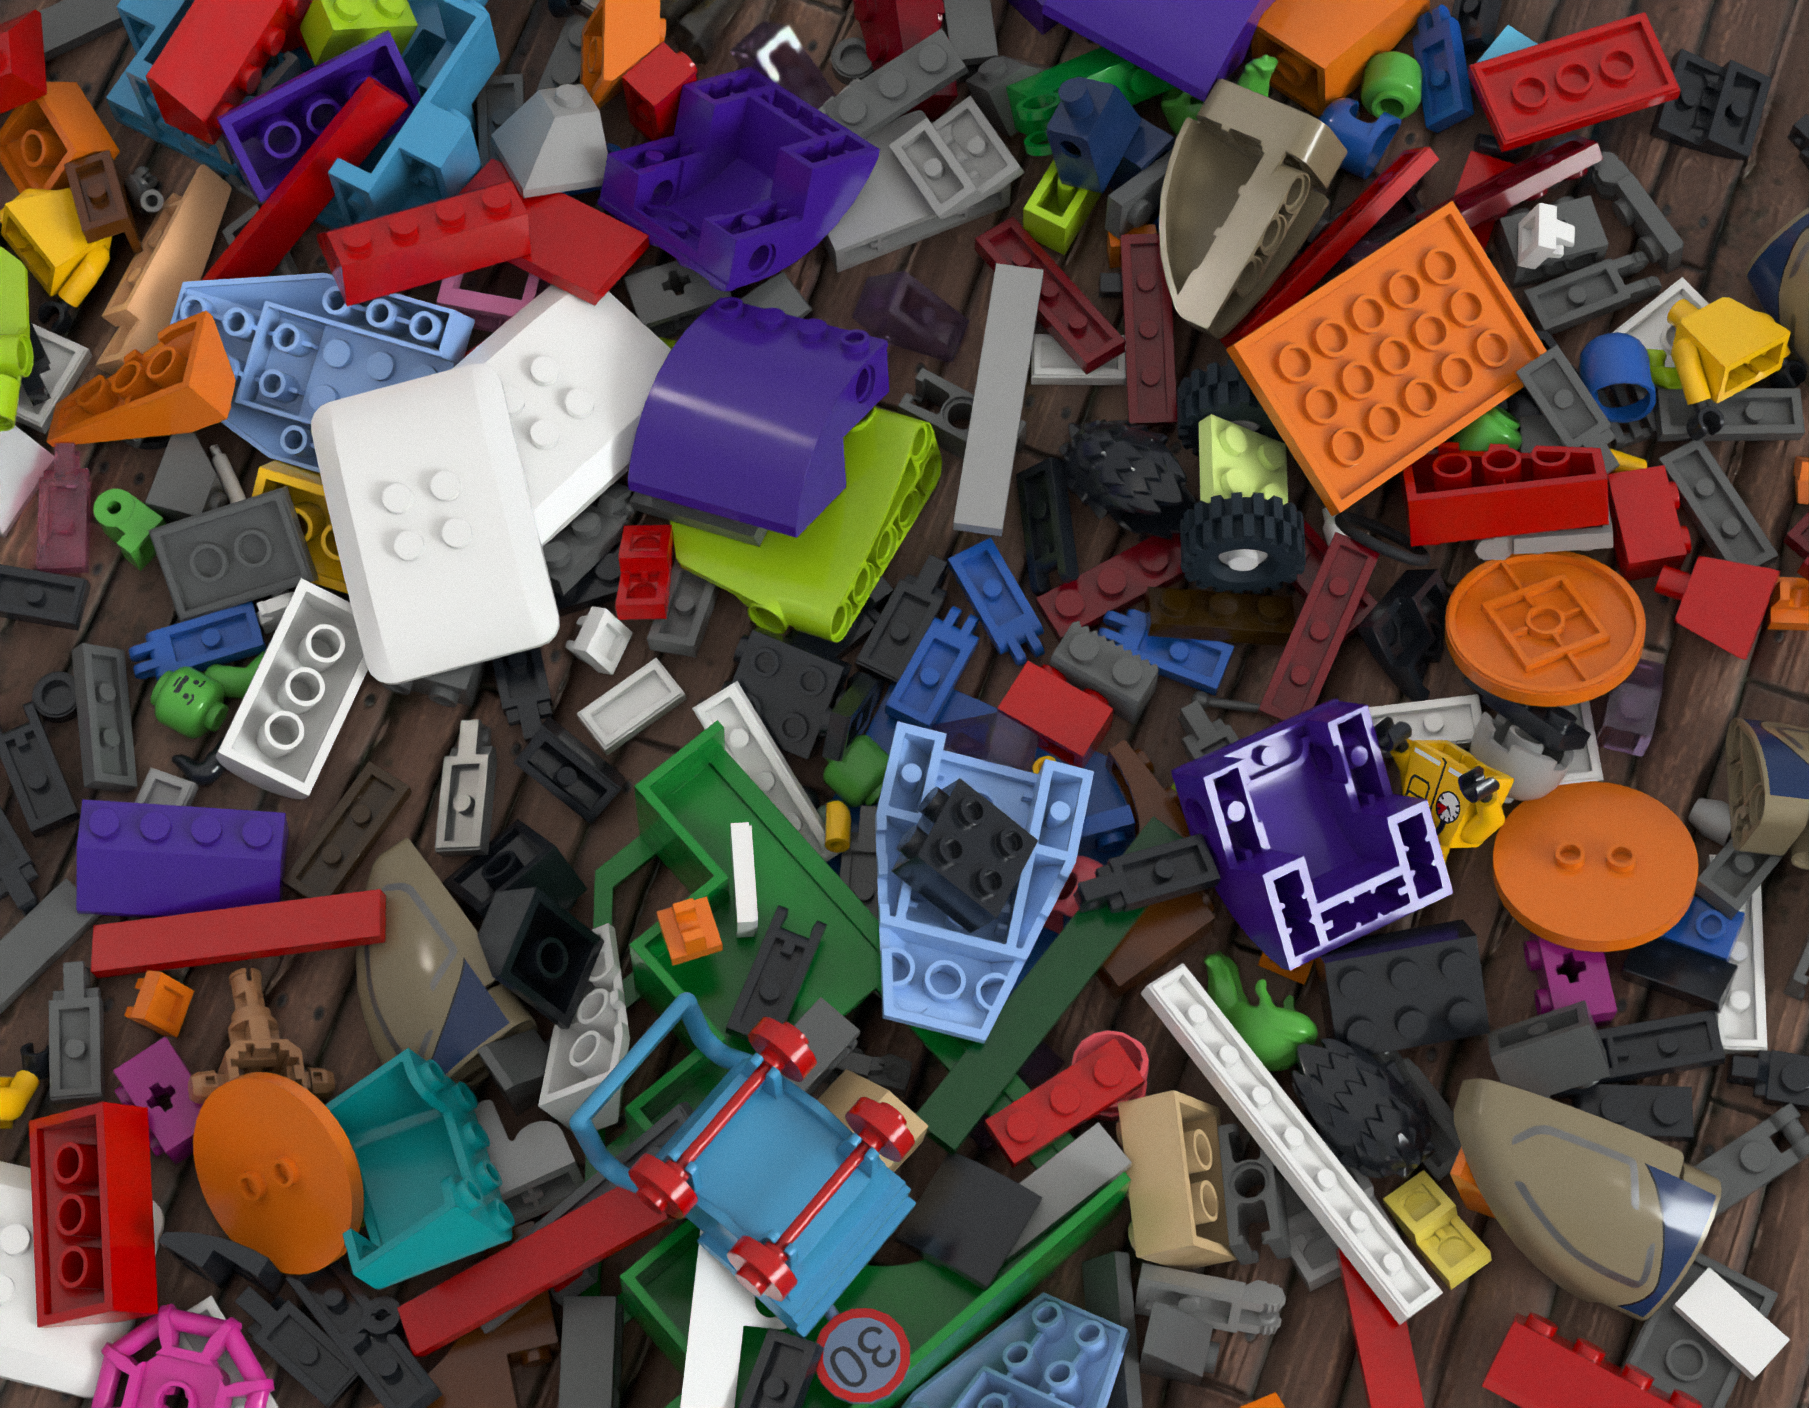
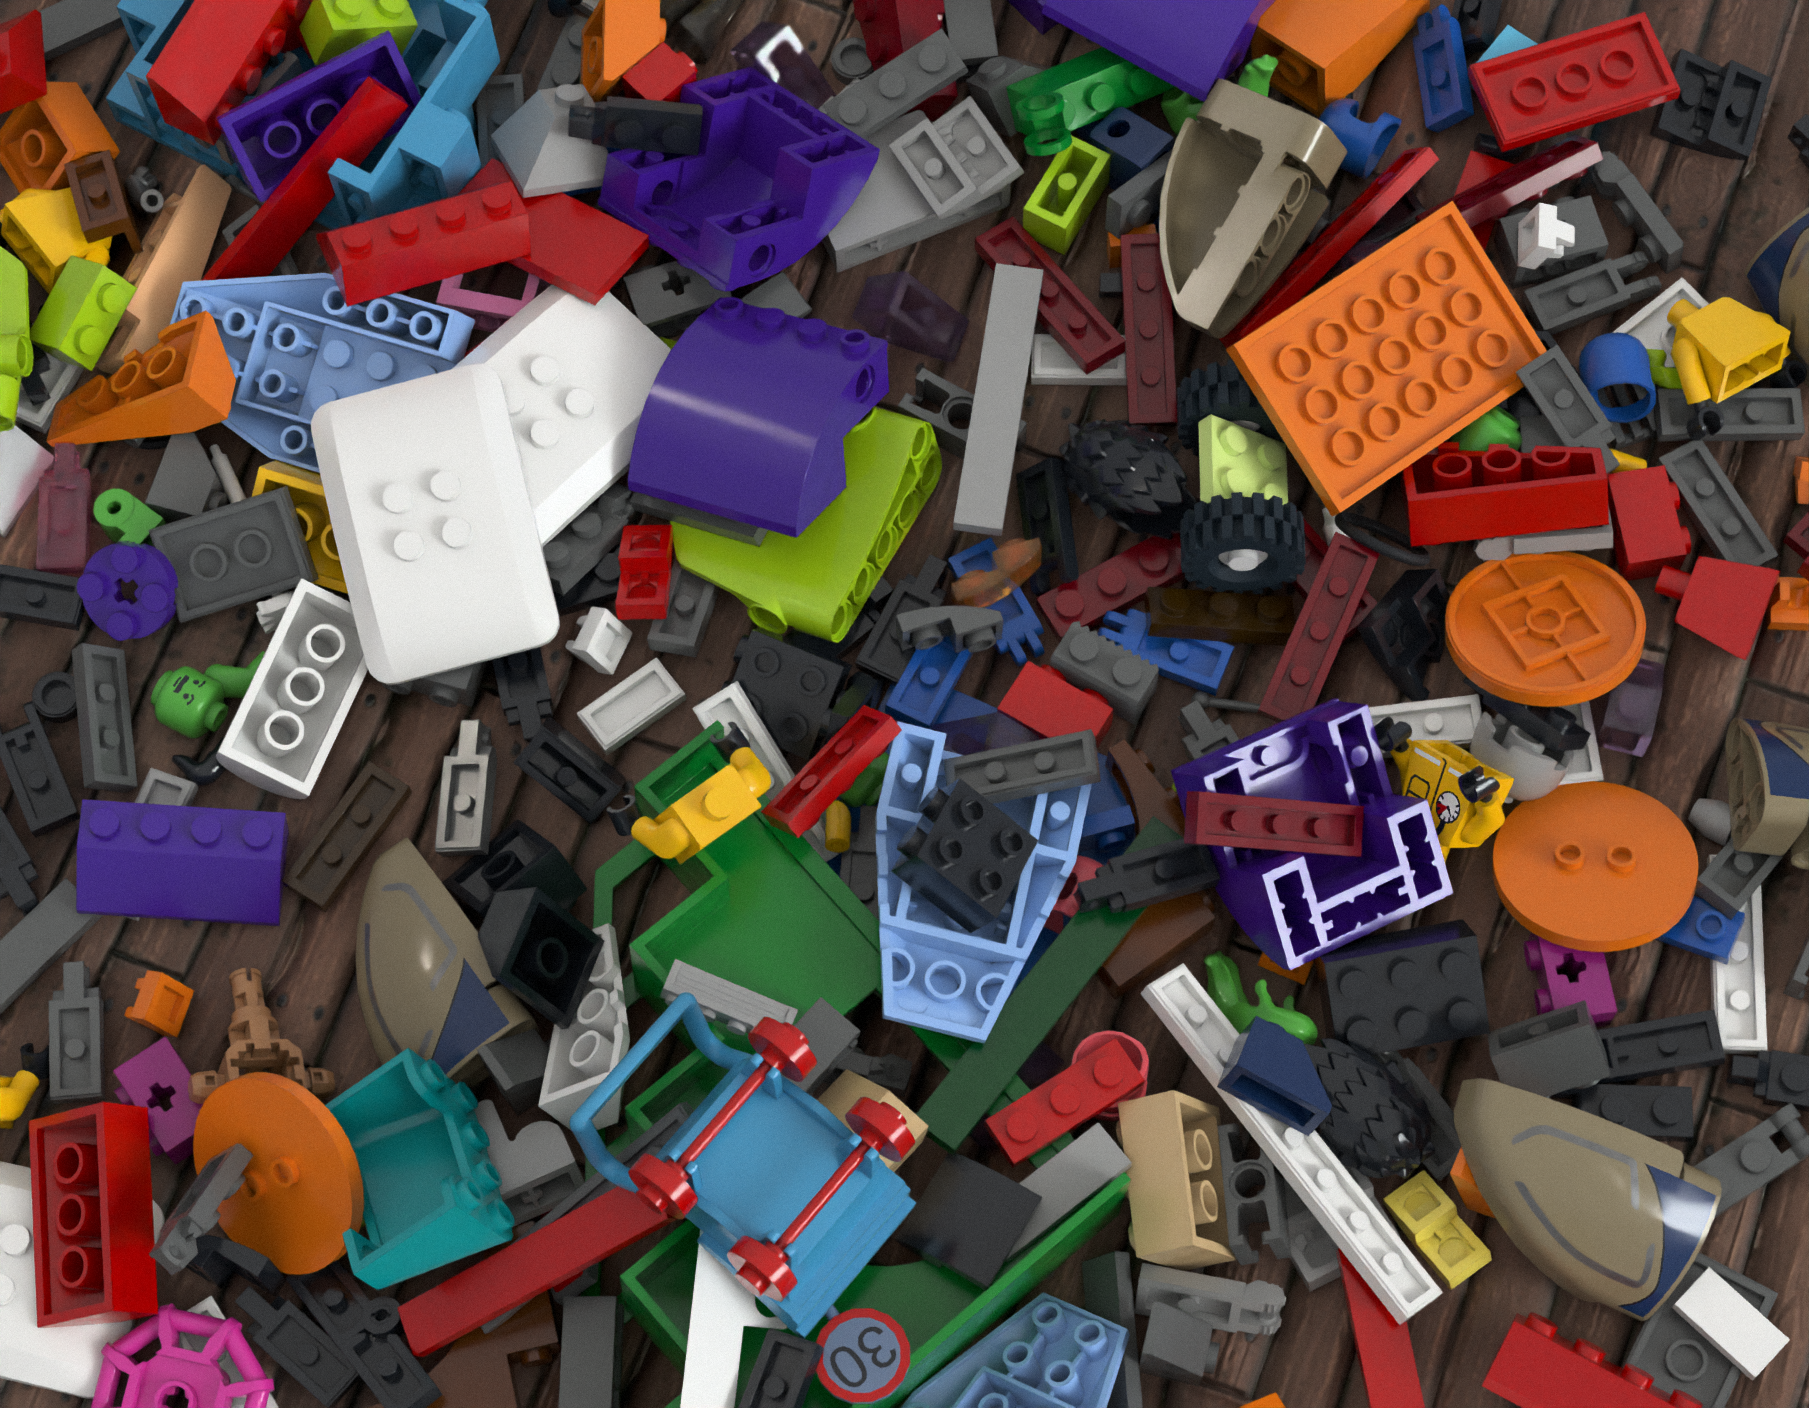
(81, 313): none -> lime brick
(102, 588): none -> dark purple plate
(198, 1208): none -> dark grey hinge
(200, 642): blue hinge -> none
(239, 933): red tile -> none
(639, 124): none -> black hinge
(689, 930): orange tile -> none
(704, 811): none -> yellow torso
(723, 1000): none -> light grey piece
(743, 879): white tile -> none
(775, 975): black hinge -> none
(831, 771): none -> red plate
(965, 625): none -> dark grey slope
(1011, 567): none -> clear orange slope
(1028, 767): none -> dark grey tile
(1090, 132): dark blue torso -> none
(1273, 824): none -> dark red plate
(1276, 1076): none -> dark blue slope
(1392, 85): bright green head -> none
(1680, 973): black slope -> none

